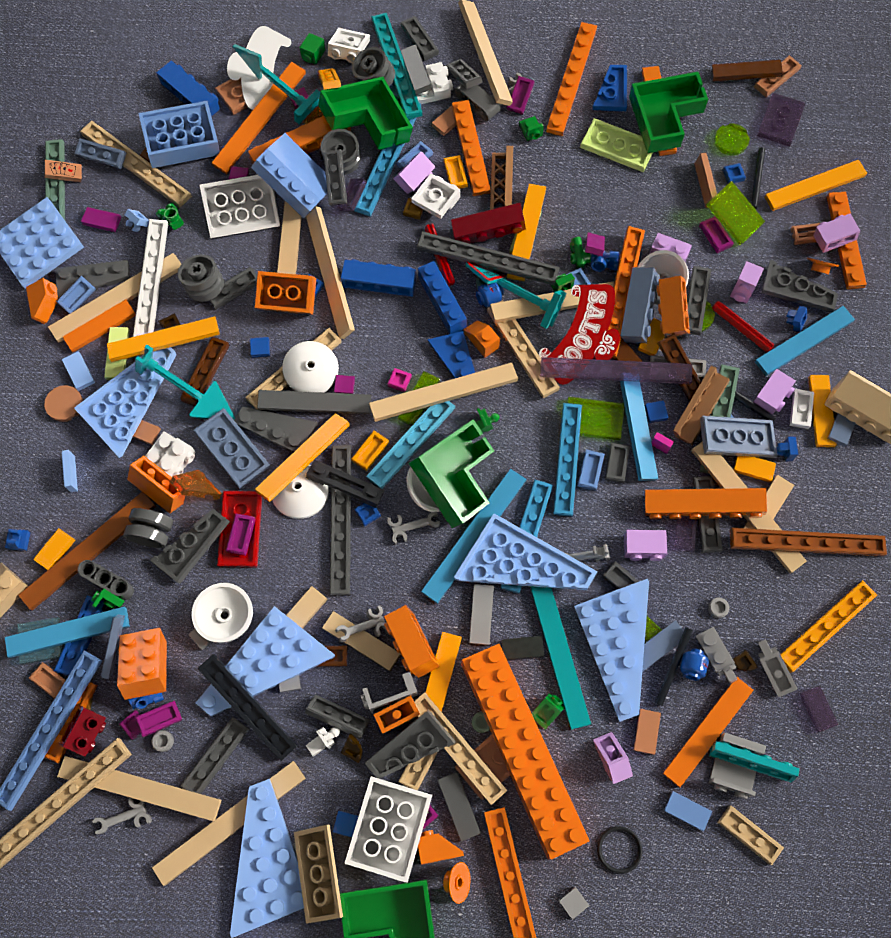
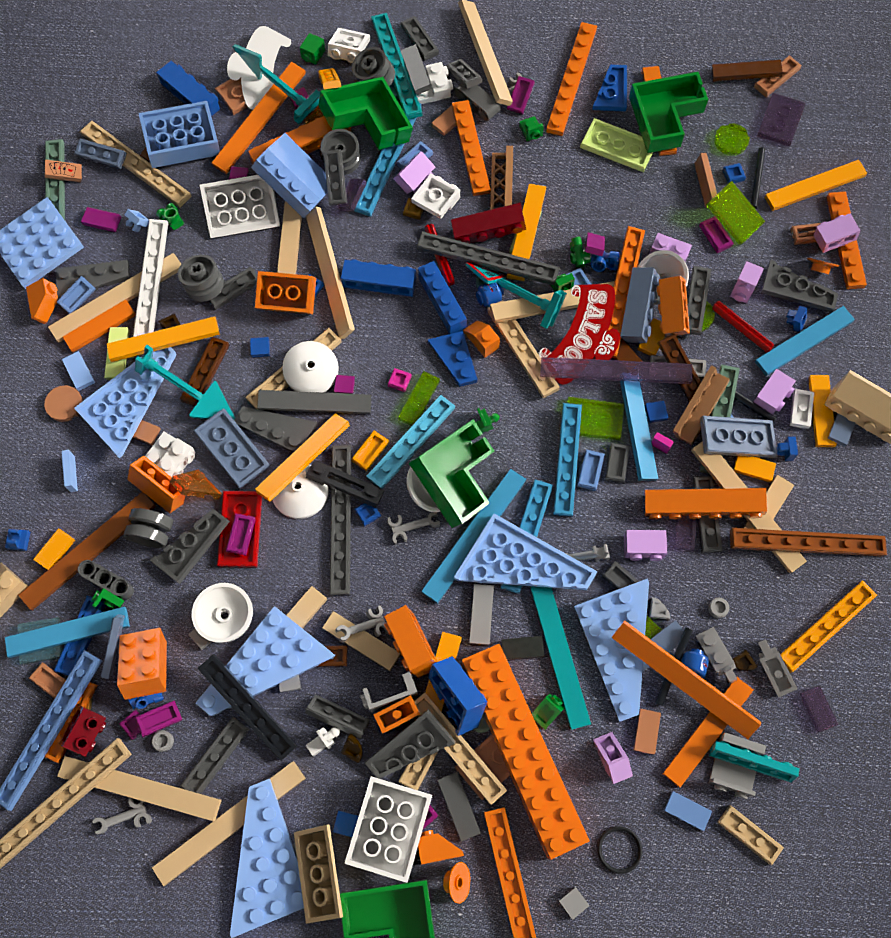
(443, 392): tan tile -> none
(455, 171): light orange tile -> none
(459, 693): none -> blue wedge
(658, 610): none -> light grey tile
(686, 680): none -> orange tile

